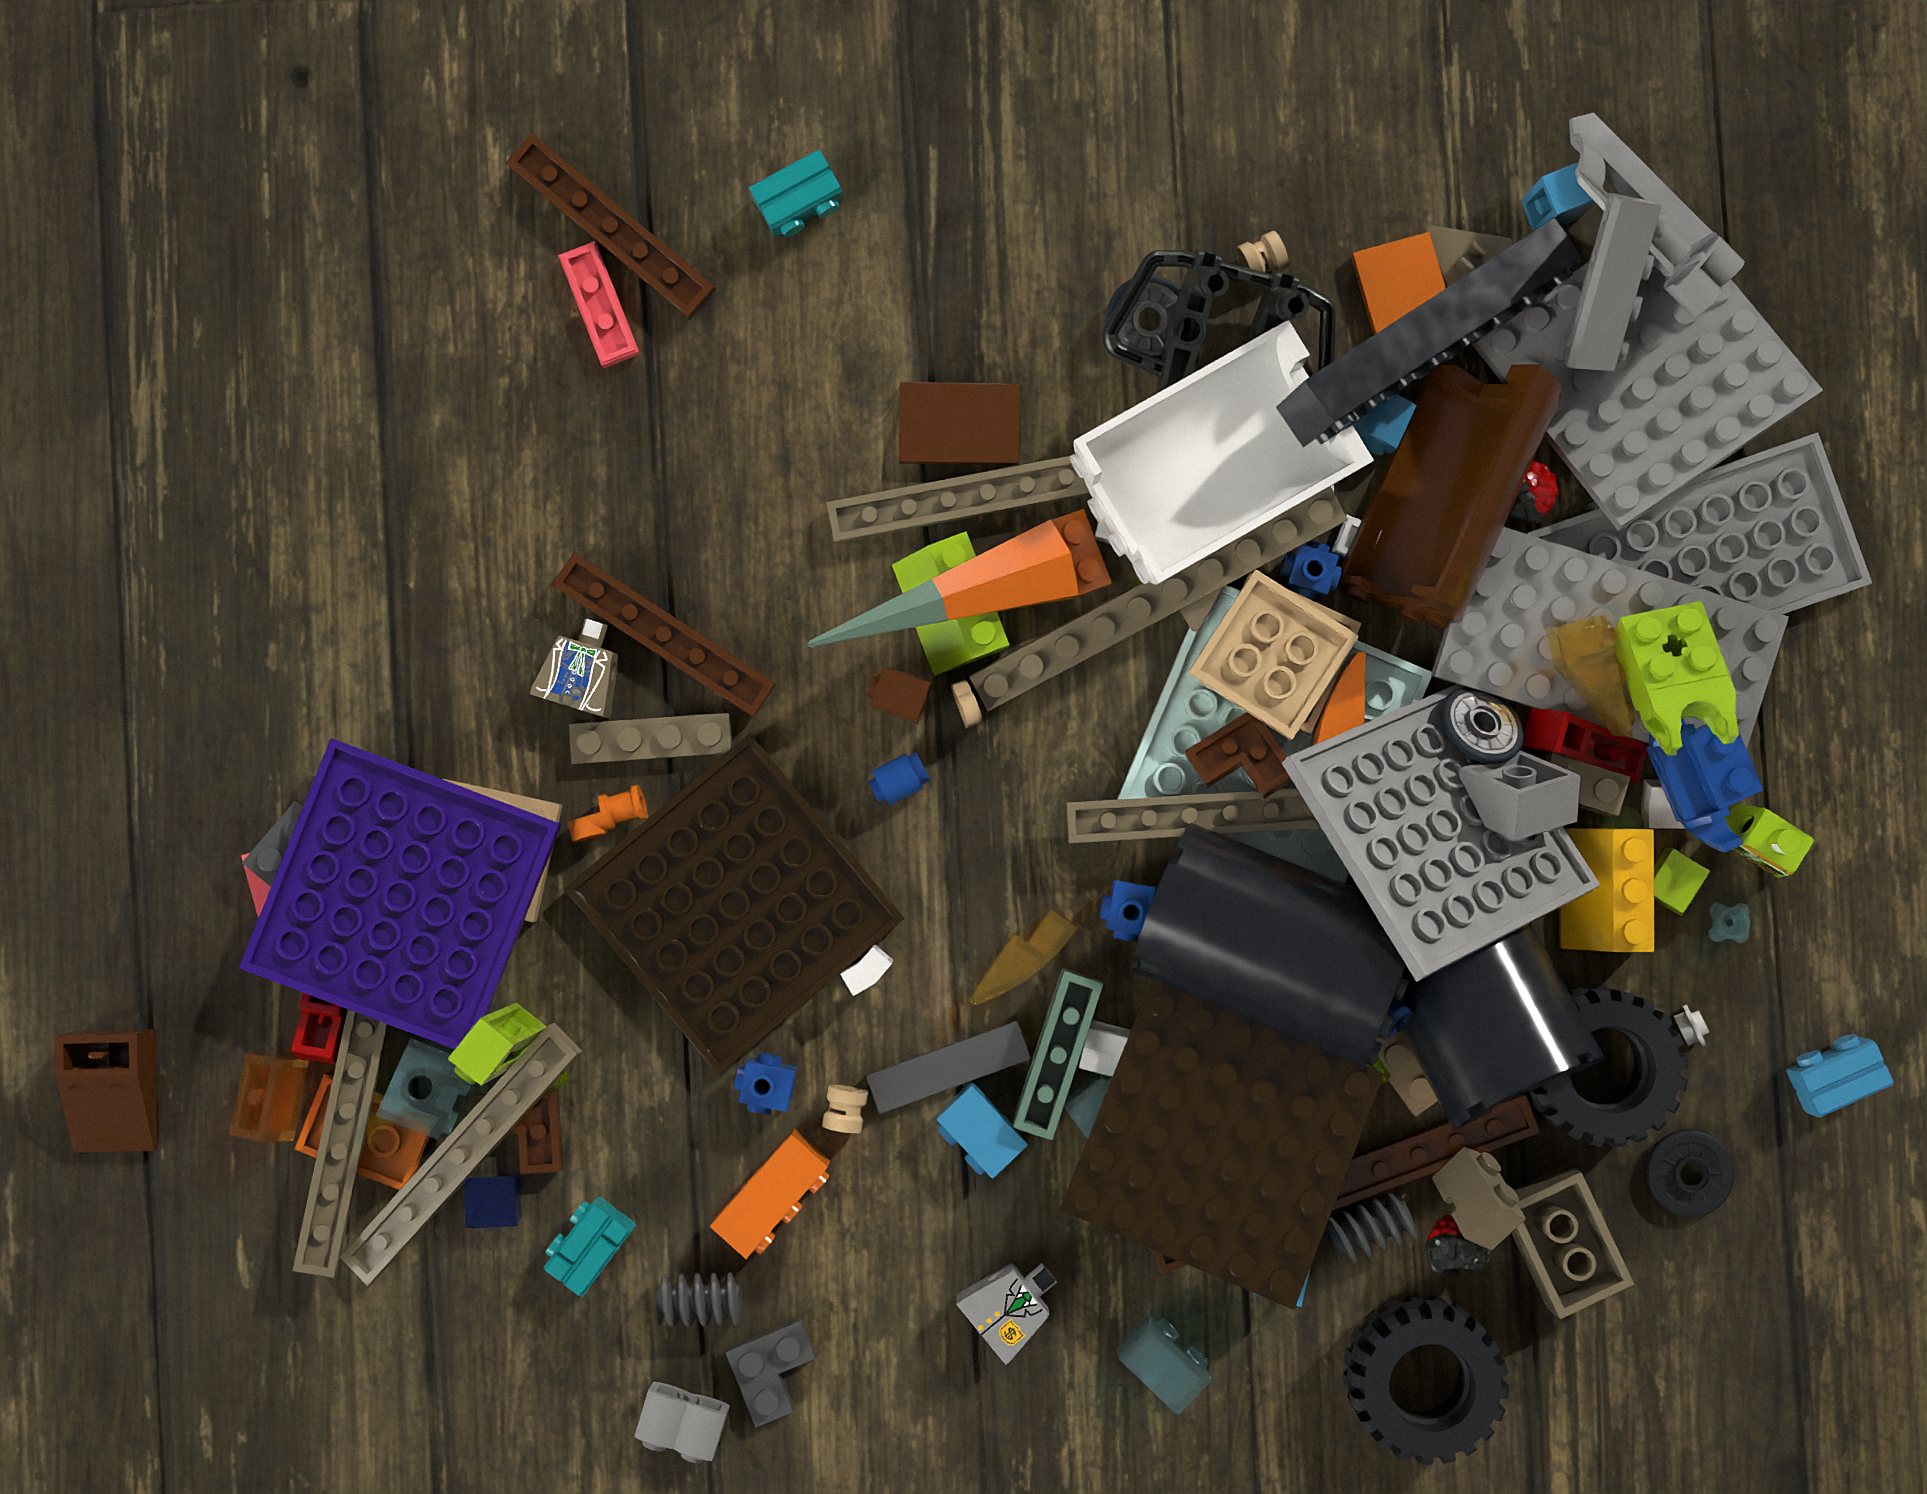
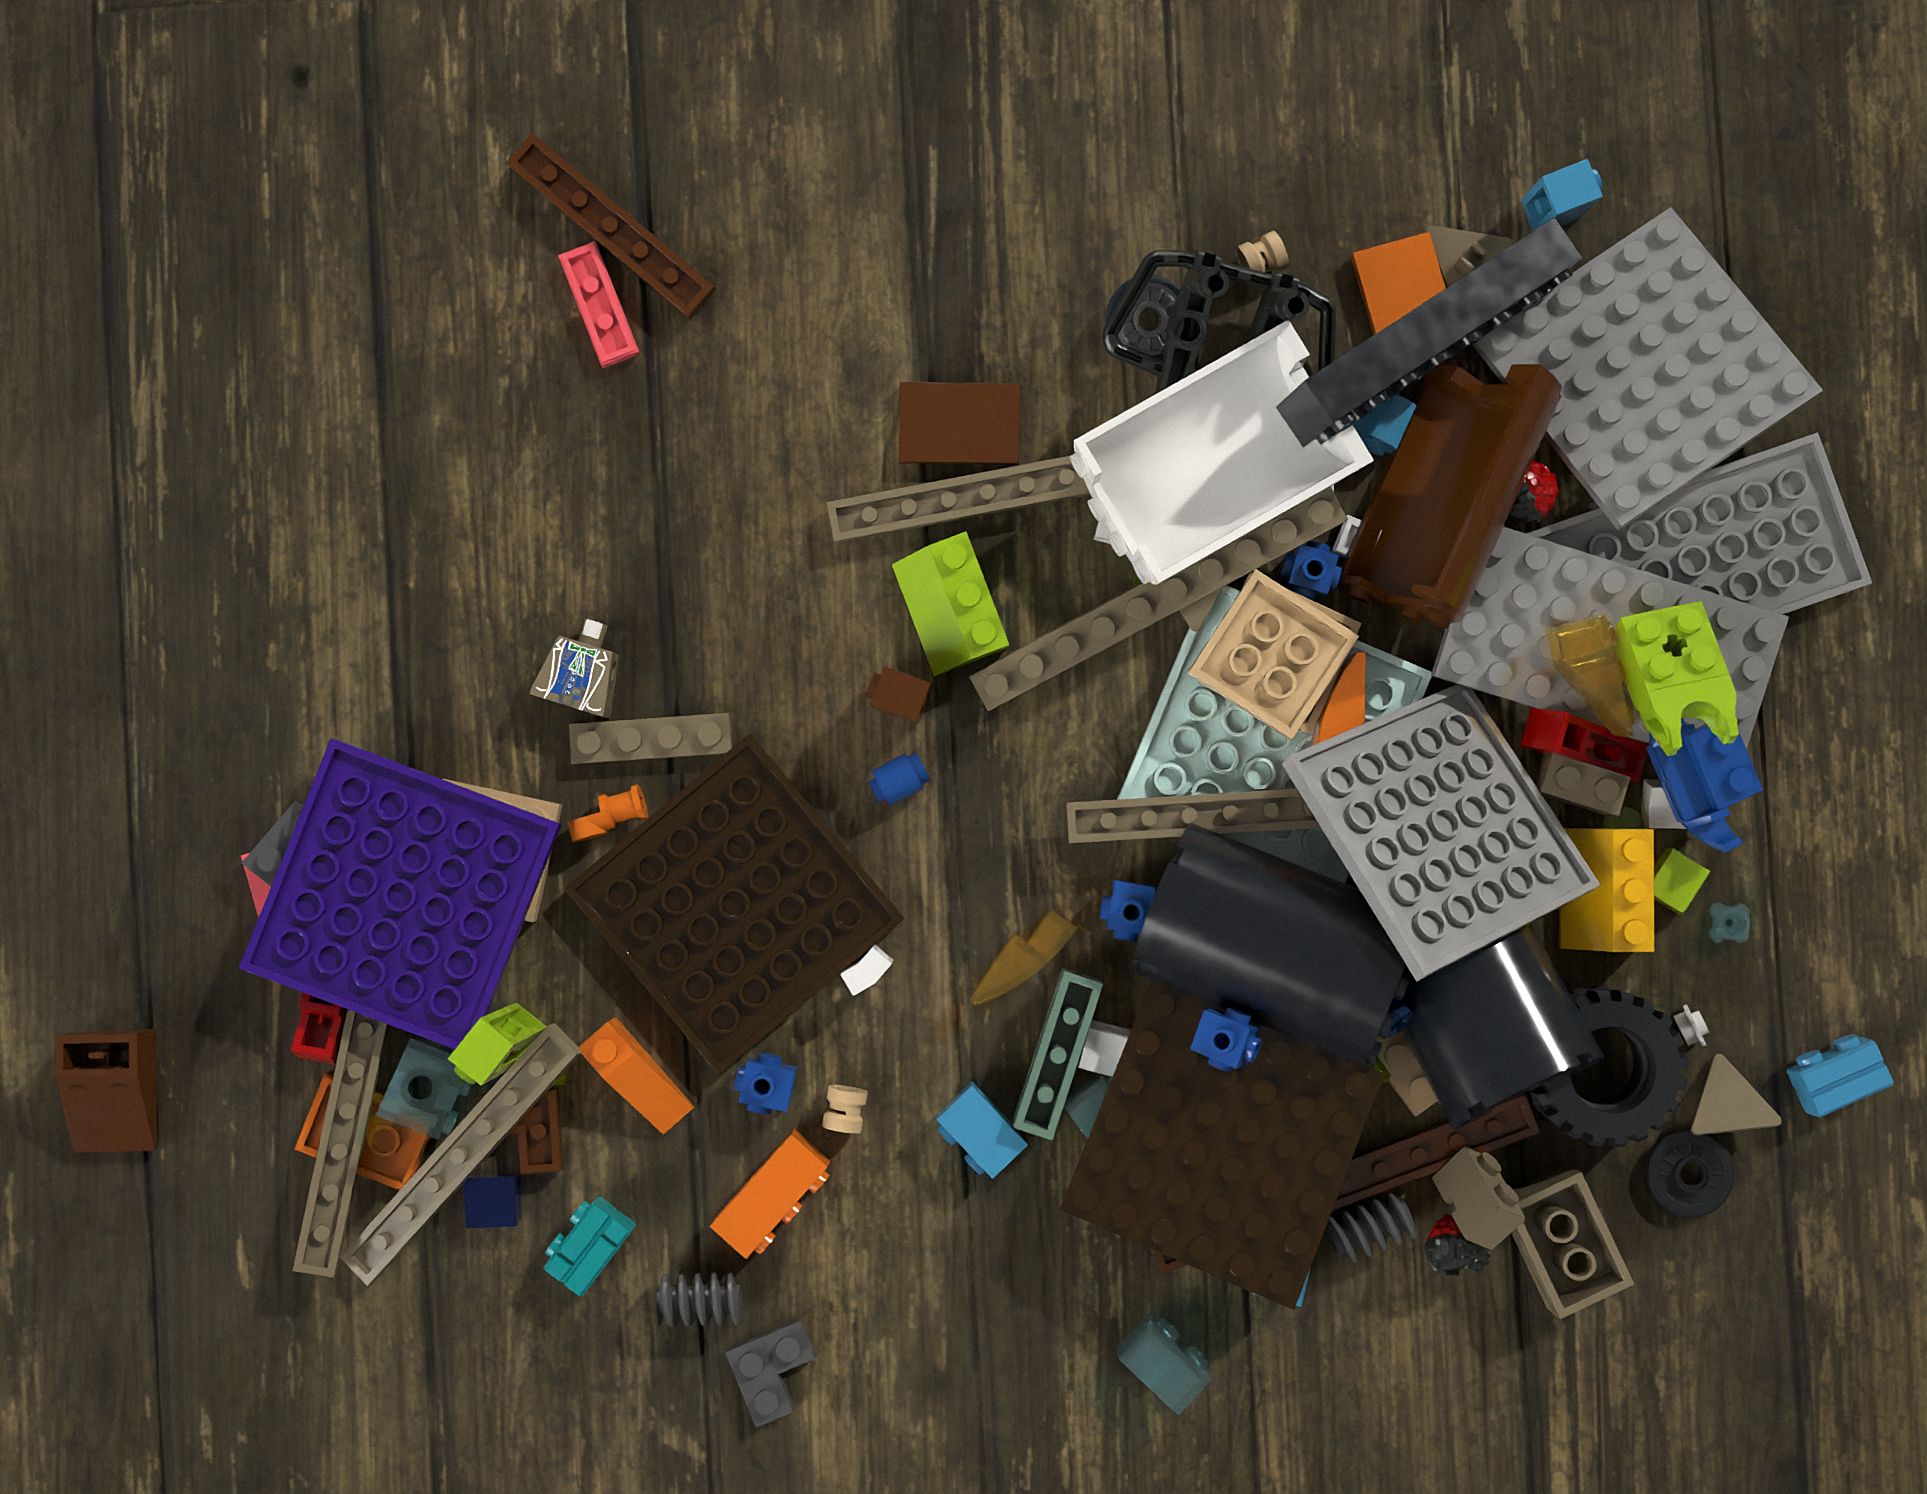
(269, 1097): clear orange brick -> none
(635, 1075): none -> orange slope
(664, 634): reddish brown plate -> none
(681, 1422): light grey brick -> none
(797, 194): teal brick -> none
(948, 1066): dark grey tile -> none
(966, 703): tan tile -> none
(1007, 1307): light grey torso -> none
(1034, 568): orange plate -> none
(1227, 1038): none -> blue brick
(1241, 744): reddish brown plate -> none
(1462, 1416): black tyre -> none
(1490, 747): flat silver wheel -> none
(1522, 795): light grey slope -> none
(1612, 283): light grey slope -> none
(1688, 251): light grey panel -> none
(1730, 1103): none -> dark tan piece
(1769, 840): lime torso -> none

